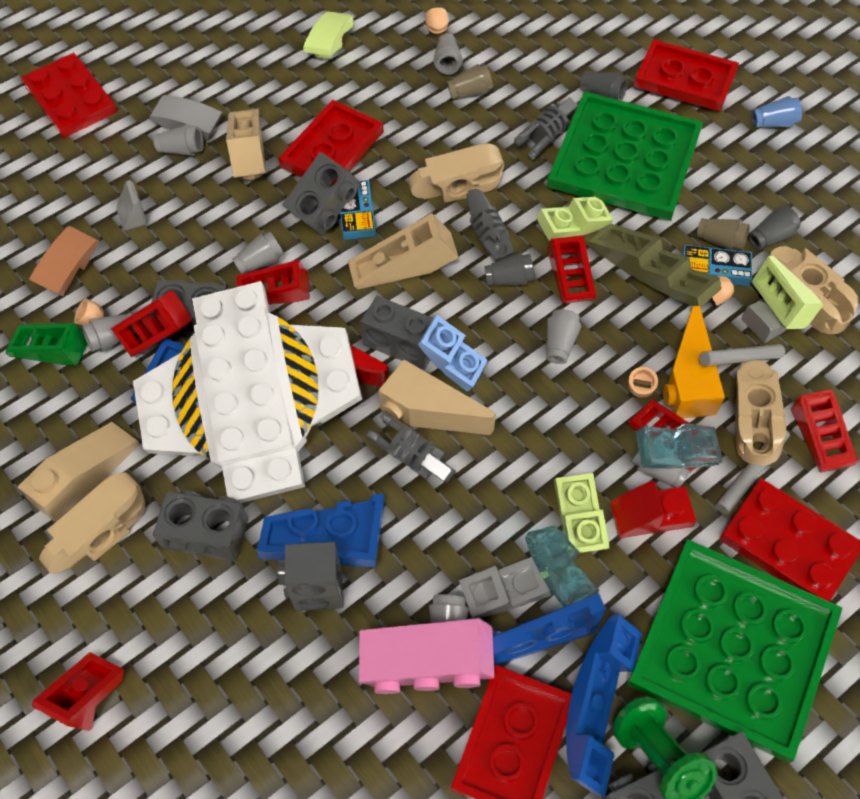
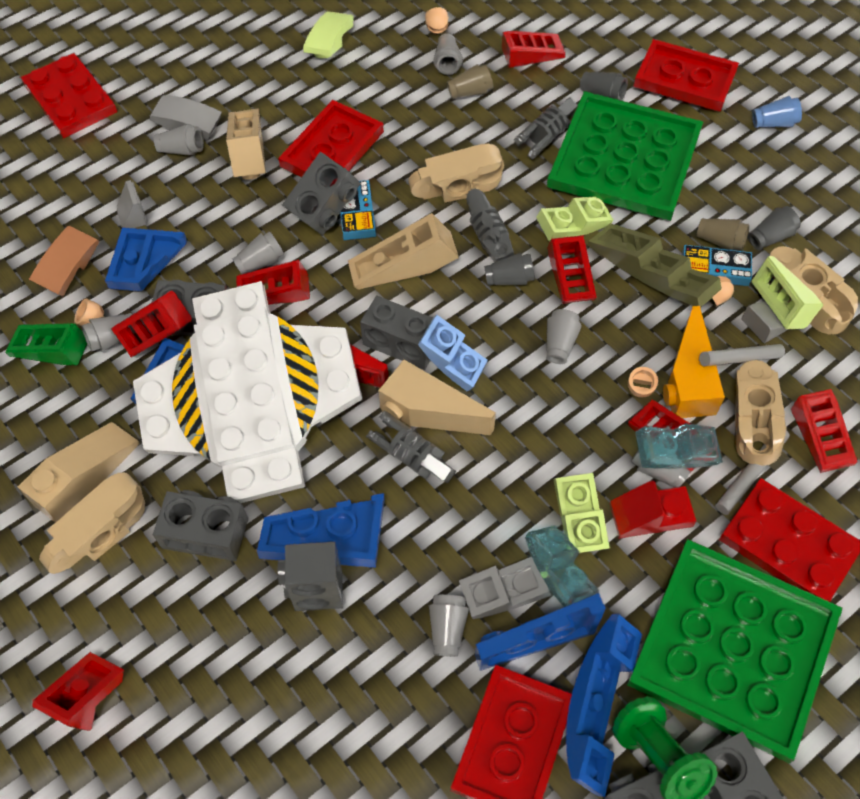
(141, 257): none -> blue wing
(426, 655): bright pink brick -> none
(524, 47): none -> red slope

